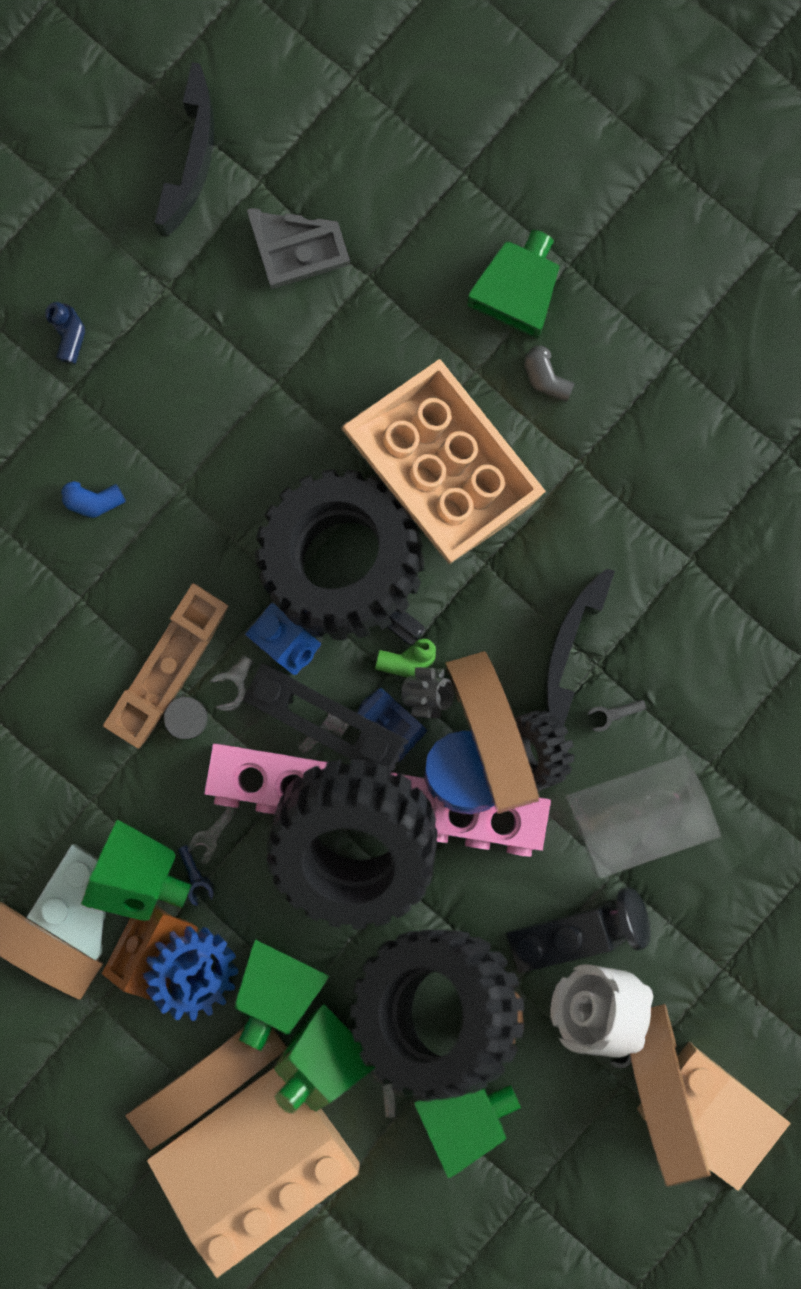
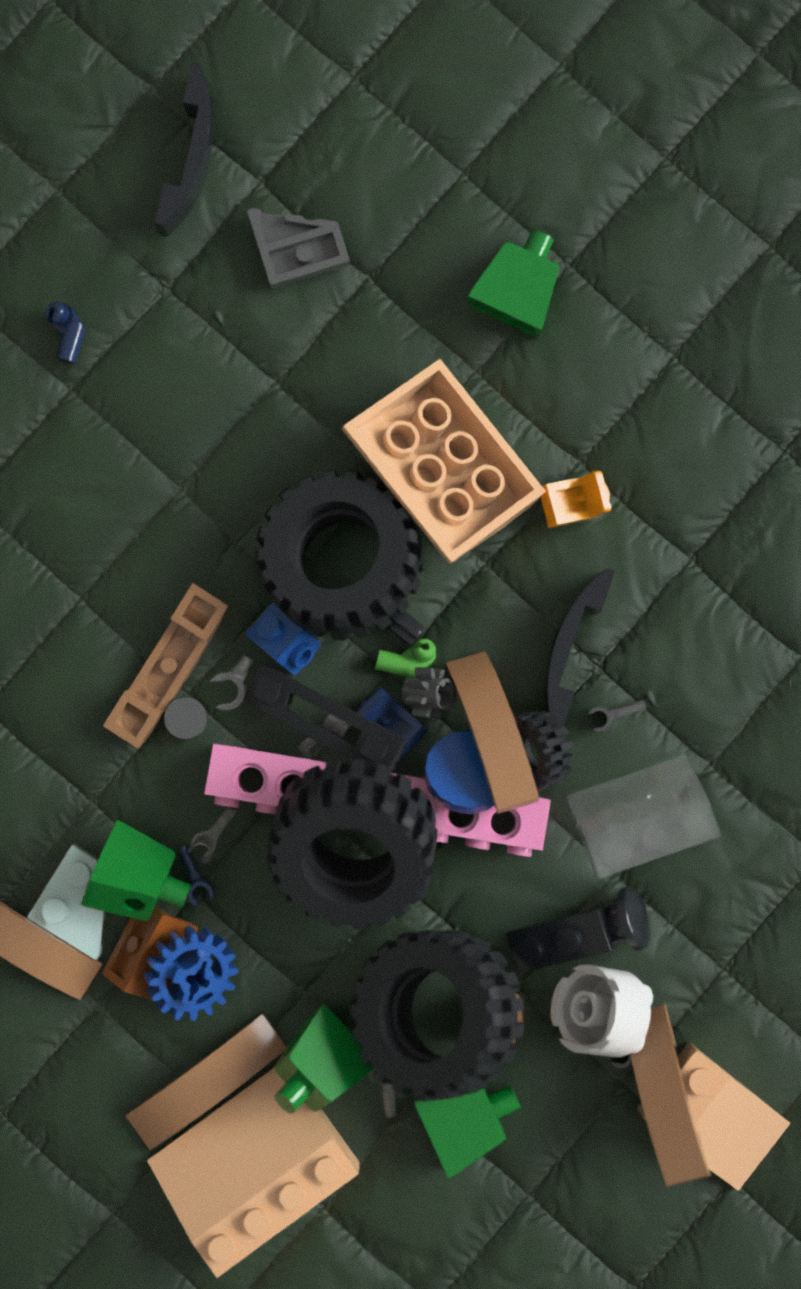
(89, 503): blue arm -> none
(274, 993): green torso -> none
(542, 376): dark grey arm -> none
(575, 500): none -> light orange bracket

